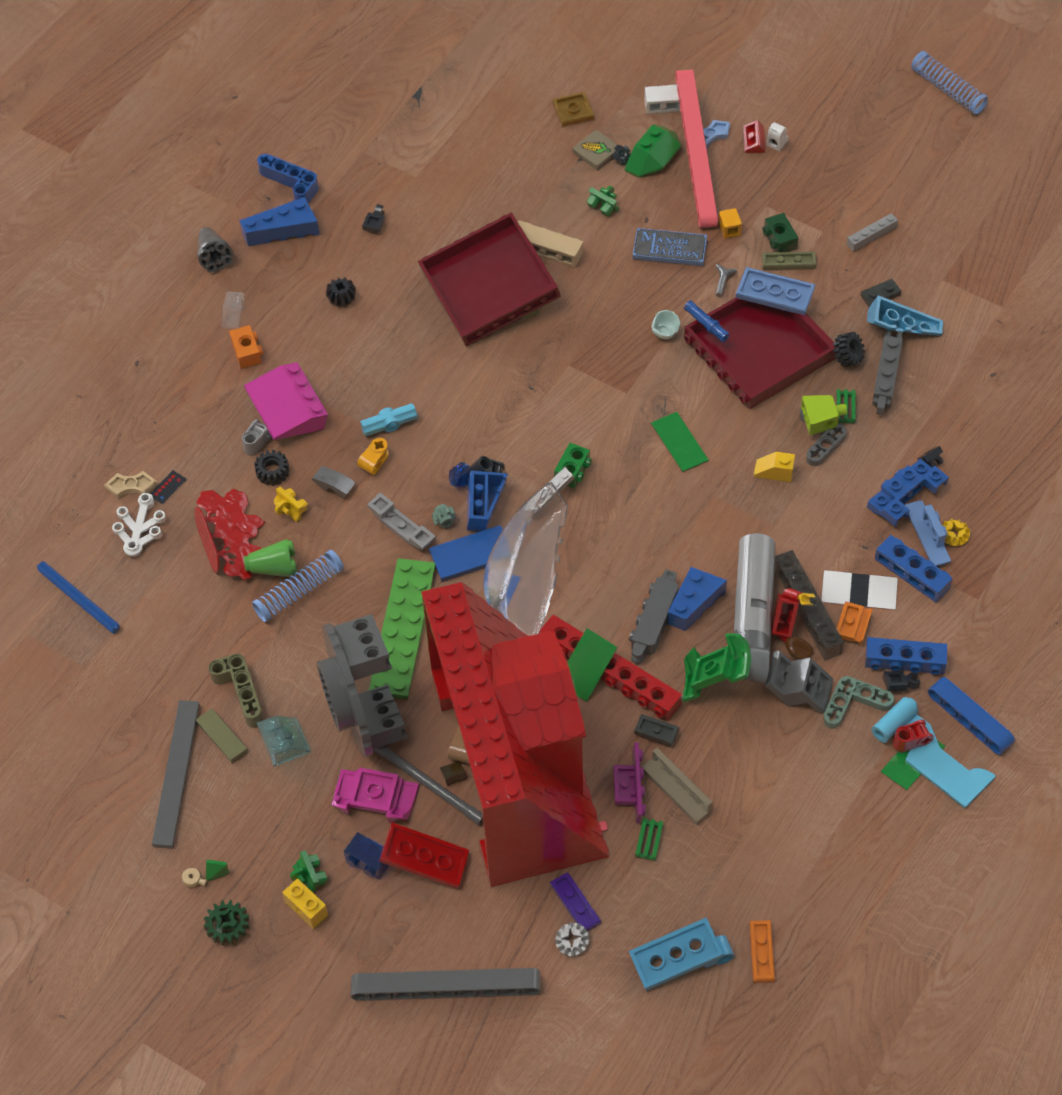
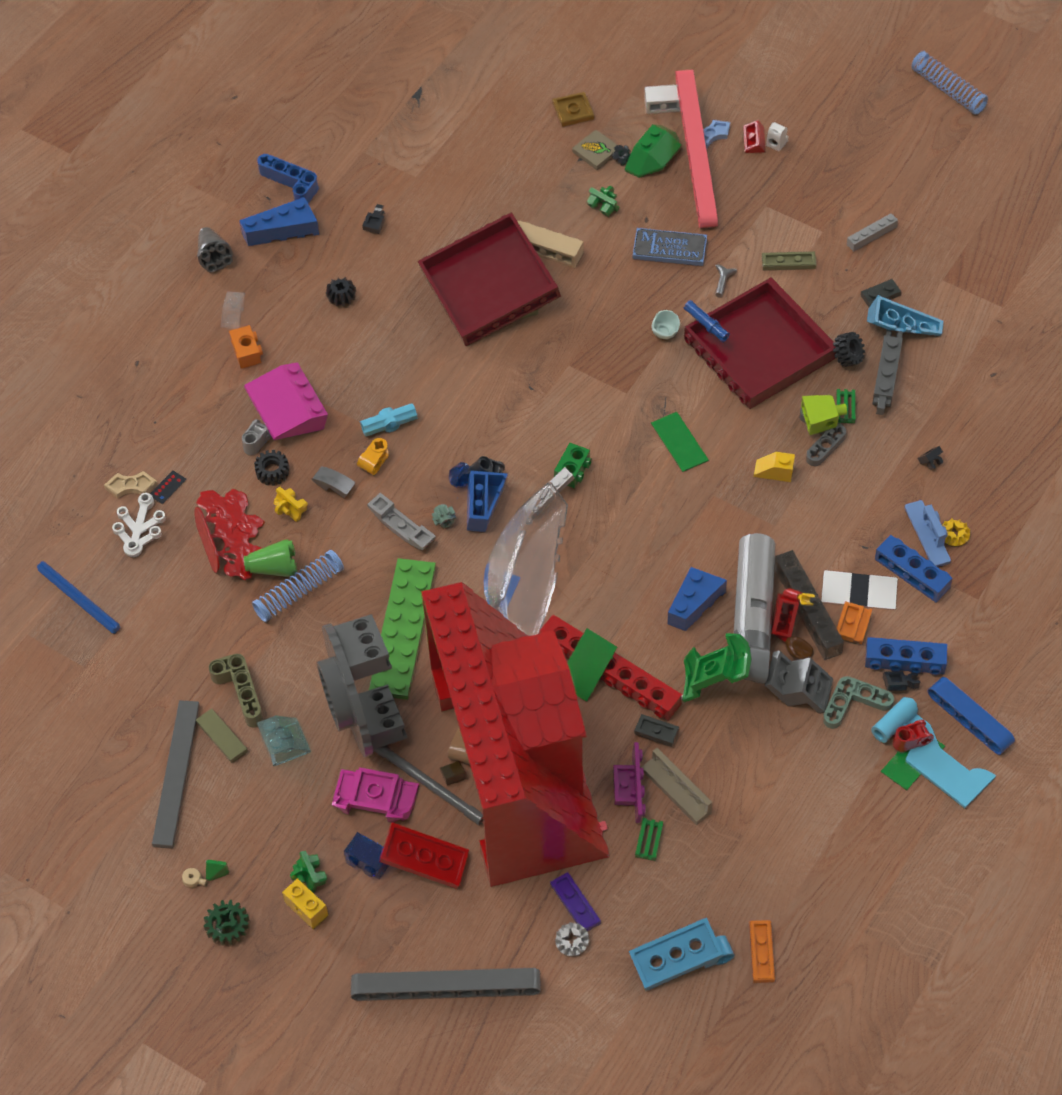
(465, 553): blue tile -> none
(654, 617): dark grey hinge -> none
(730, 223): light orange brick -> none
(775, 291): medium blue tile -> none
(780, 233): dark green brick -> none
(904, 486): blue bracket -> none

